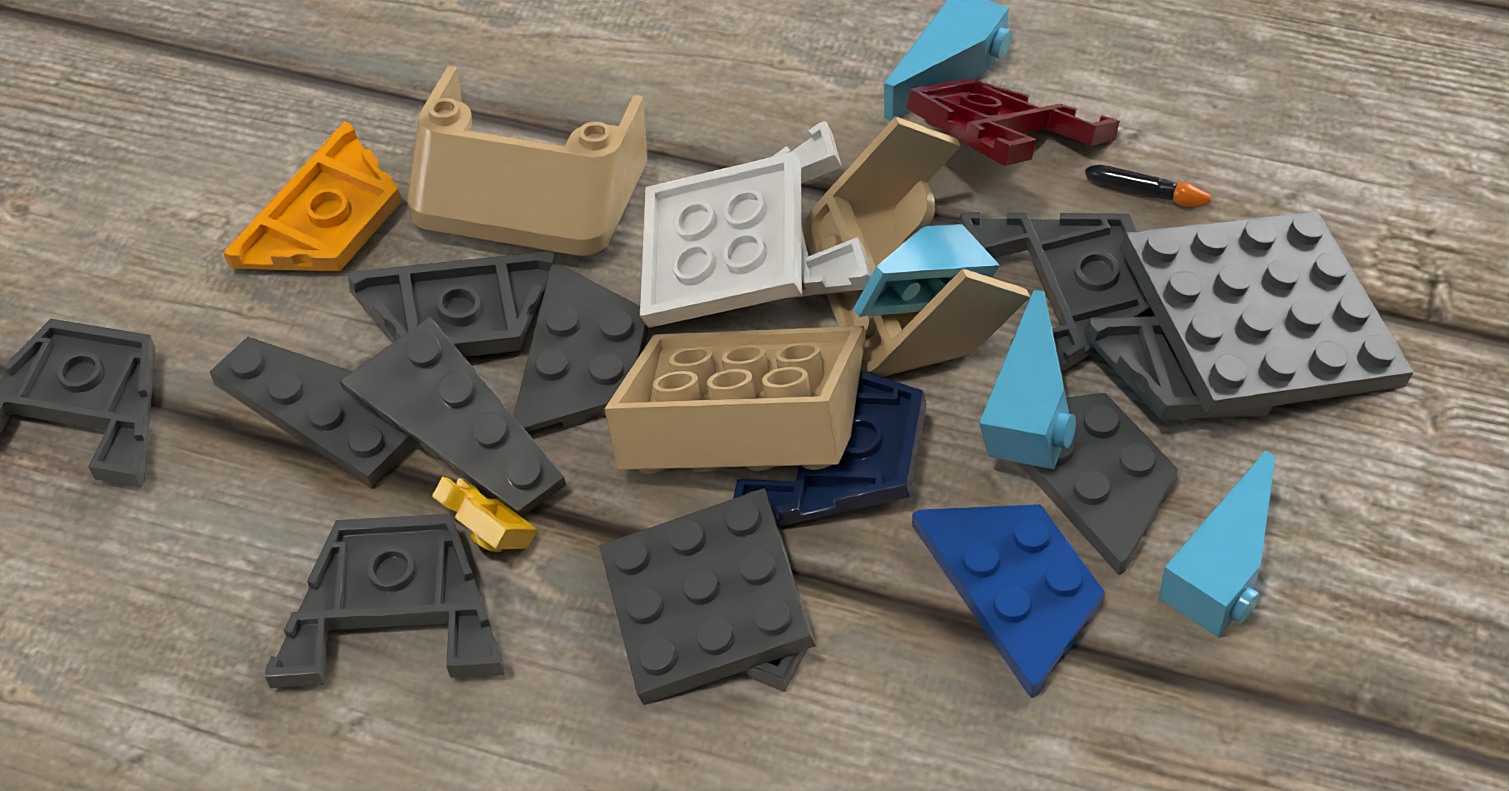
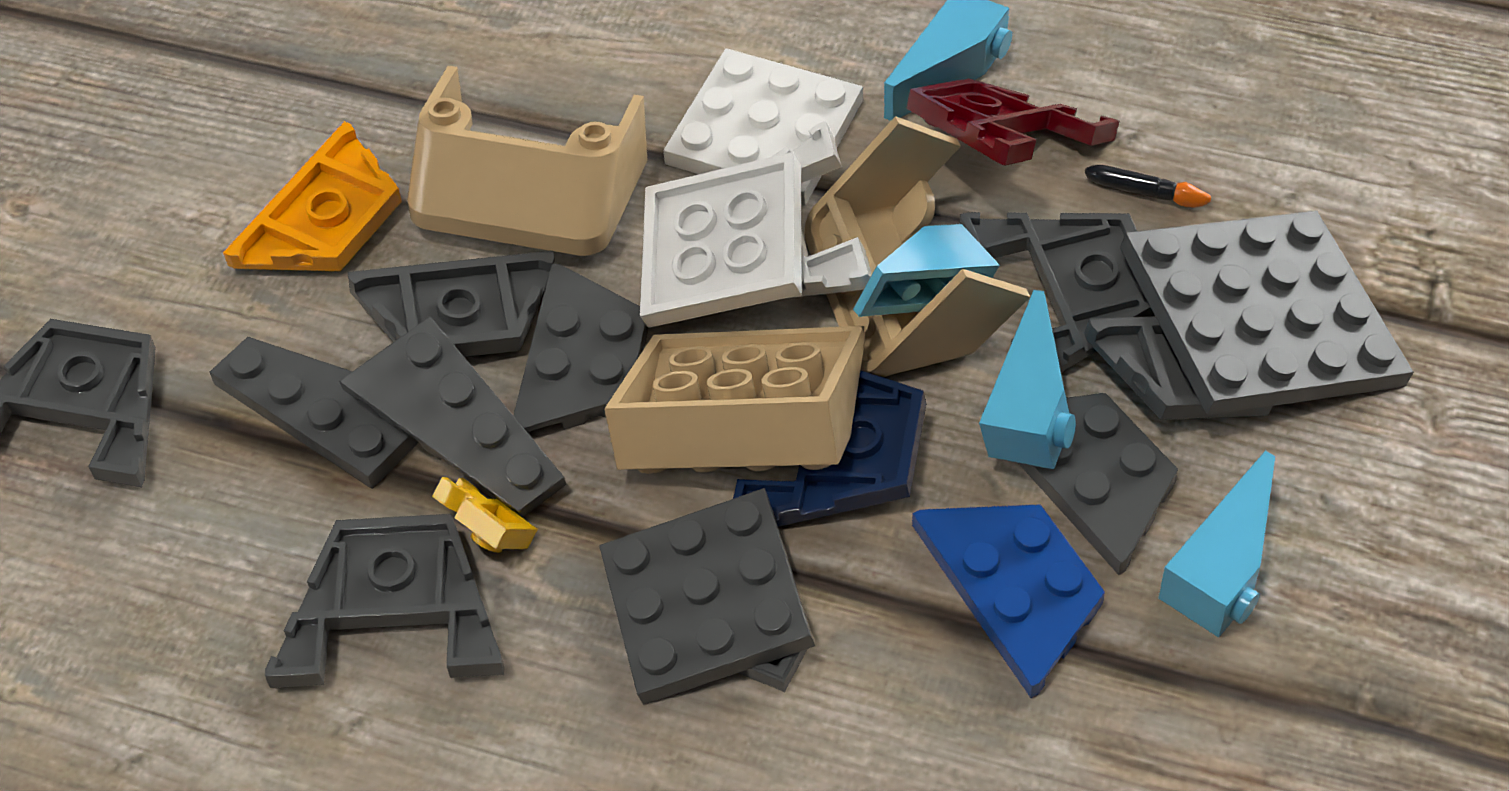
(754, 111): none -> white plate

